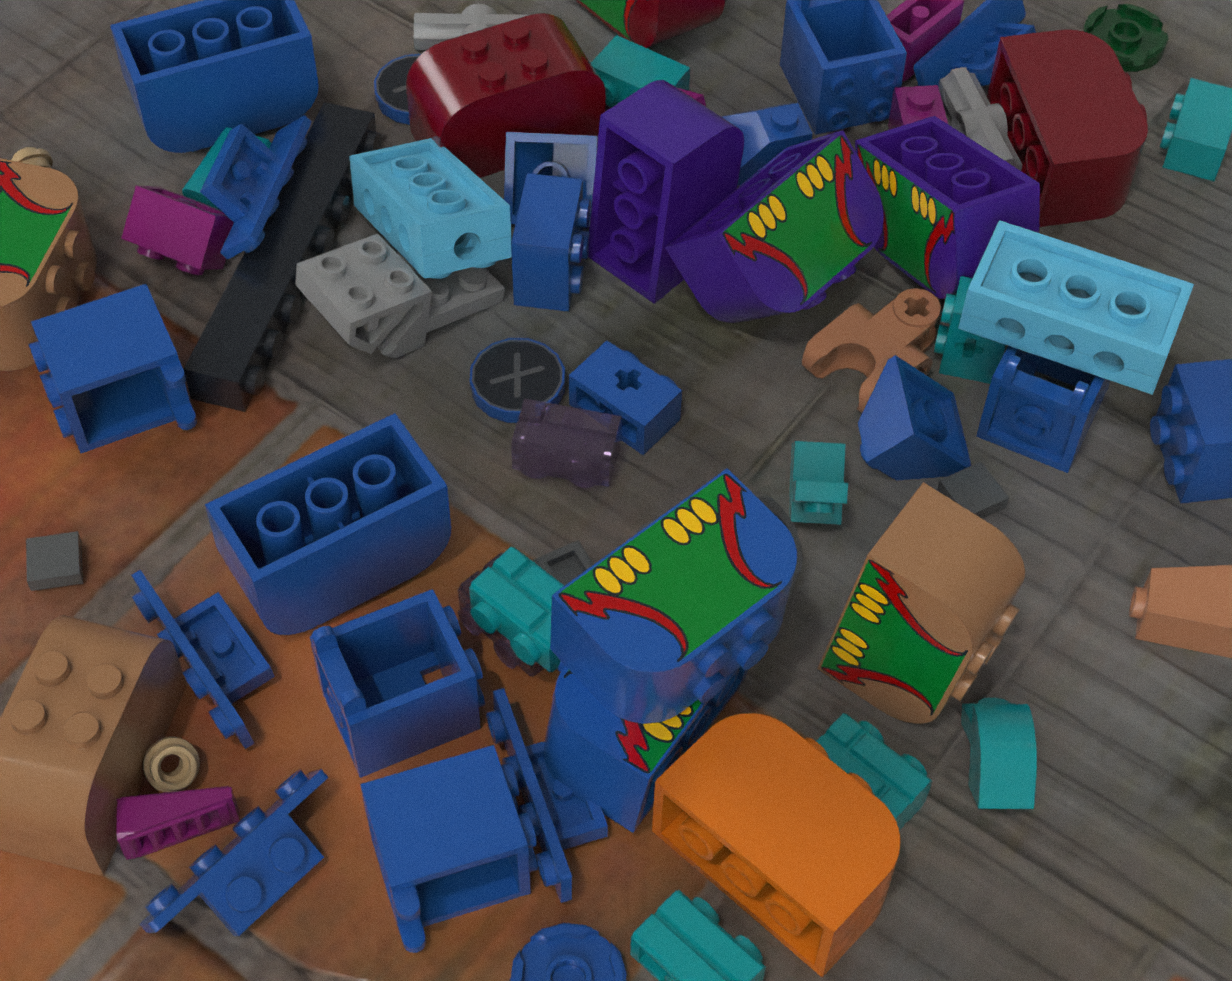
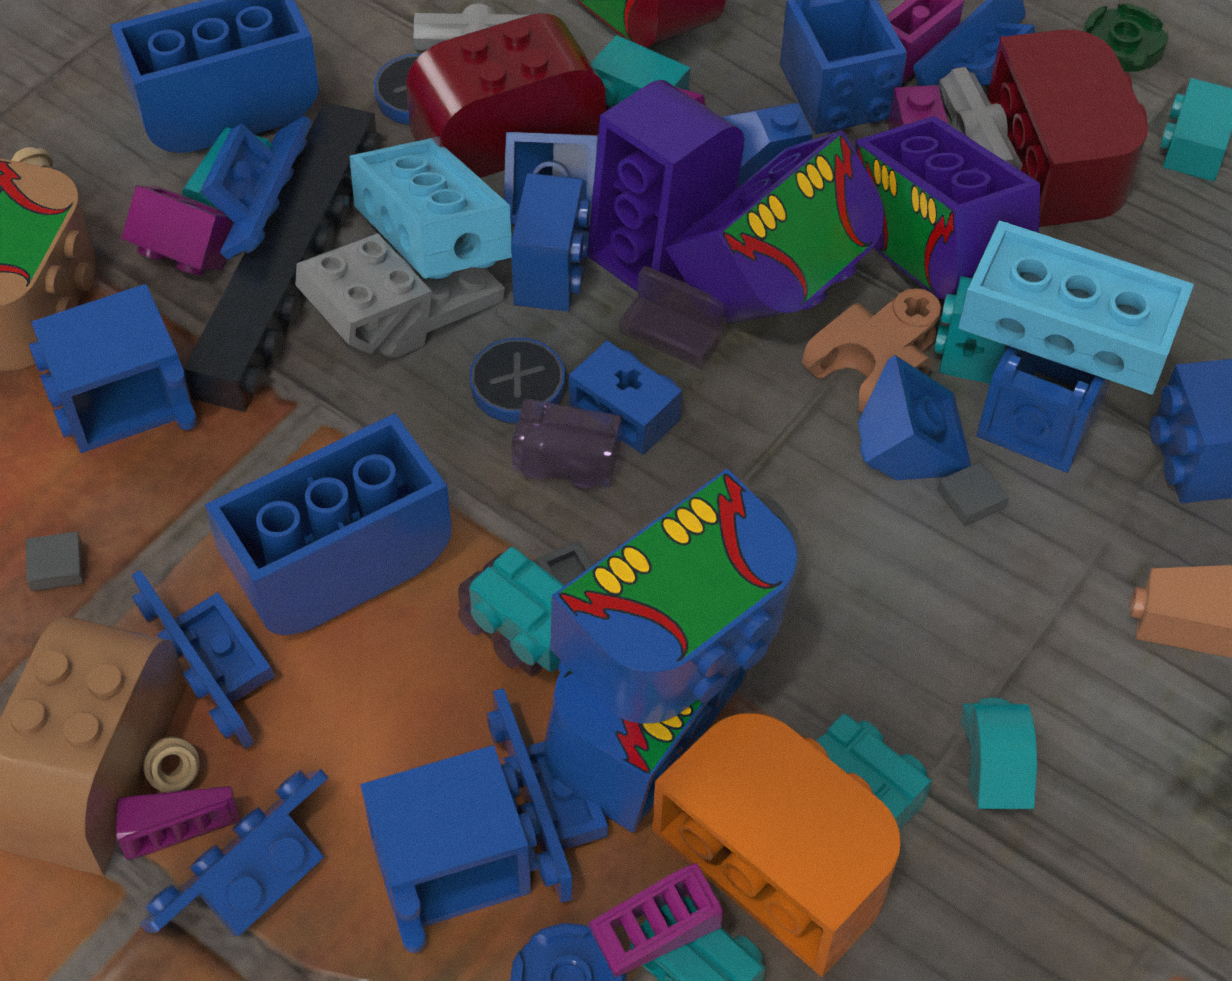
(376, 685): blue container -> none
(665, 892): none -> magenta slope
(674, 318): none -> clear purple panel
(817, 482): teal brick -> none
(925, 609): medium nougat brick -> none

